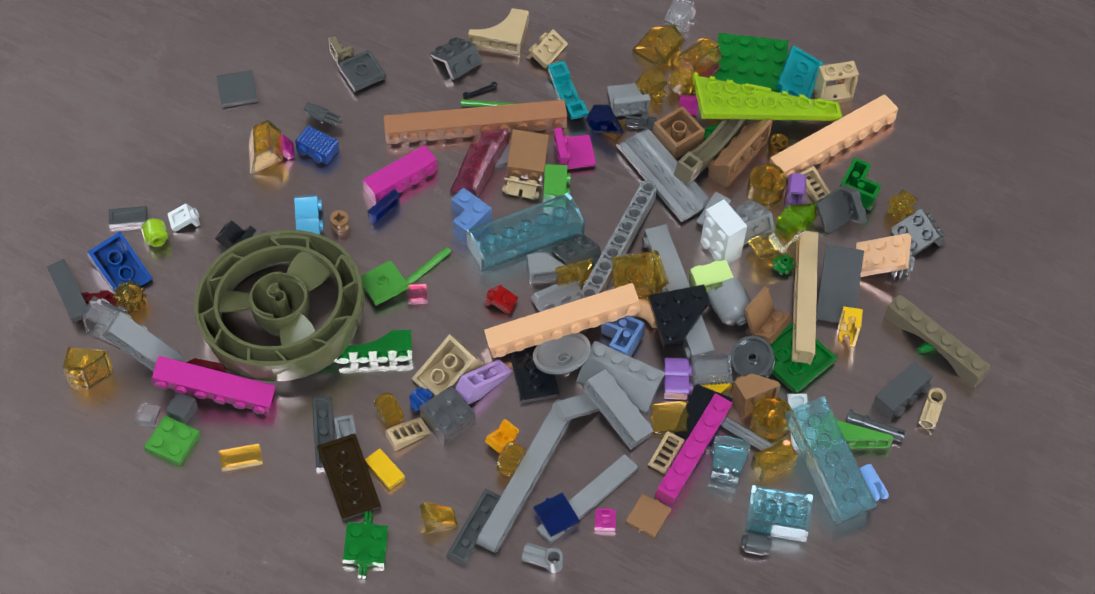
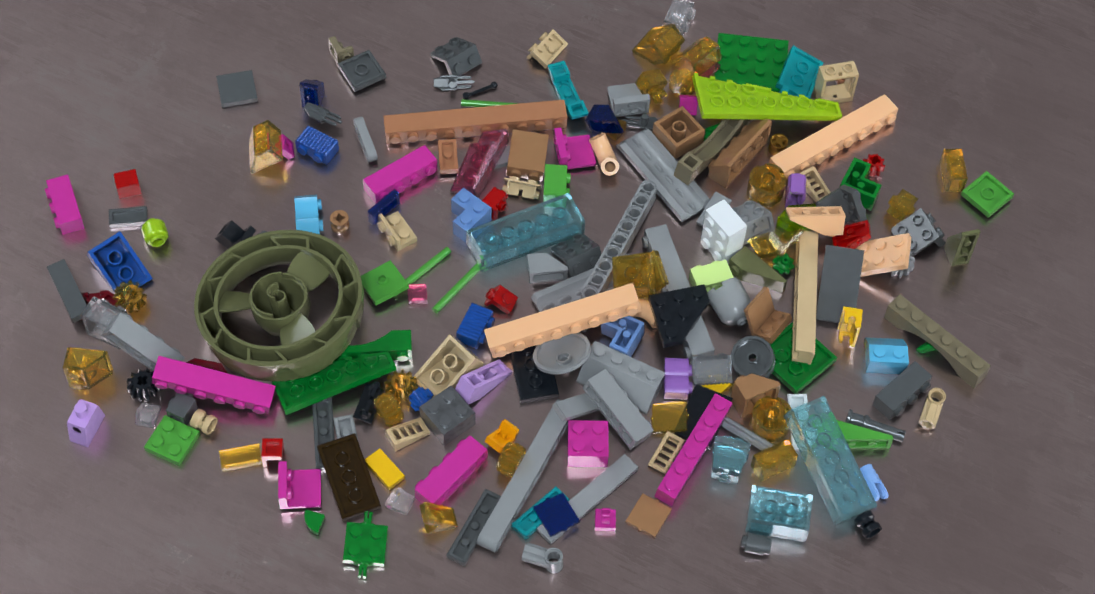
(64, 204): none -> dark pink brick
(84, 419): none -> lavender torso
(127, 183): none -> red panel
(141, 385): none -> black gear
(183, 216): white bracket -> none
(203, 421): none -> tan wheel
(272, 449): none -> red panel
(298, 487): none -> dark pink bracket
(311, 91): none -> clear blue slope
(314, 521): none -> green tile
(332, 380): none -> green wing
(365, 139): none -> light grey beam
(365, 409): none -> black hinge
(397, 230): none -> tan bracket
(400, 501): none -> clear slope
(401, 379): none -> clear yellow gear
(448, 156): none -> nougat plate
(450, 82): none -> piece
(451, 472): none -> dark pink brick
(456, 288): none -> bright green bar
(472, 327): none -> blue brick
(496, 200): none -> red brick
(504, 37): tan arch -> none
(529, 521): none -> teal tile
(574, 272): clear yellow slope -> none
(587, 443): none -> dark pink brick
(604, 154): none -> light nougat cylinder
(754, 270): none -> olive slope
(824, 220): none -> light nougat slope
(853, 235): none -> red wing
(868, 524): none -> black wheel
(876, 164): none -> red gear
(886, 355): none -> medium azure slope
(953, 170): none -> clear yellow brick
(961, 246): none -> olive slope
(987, 194): none -> bright green plate

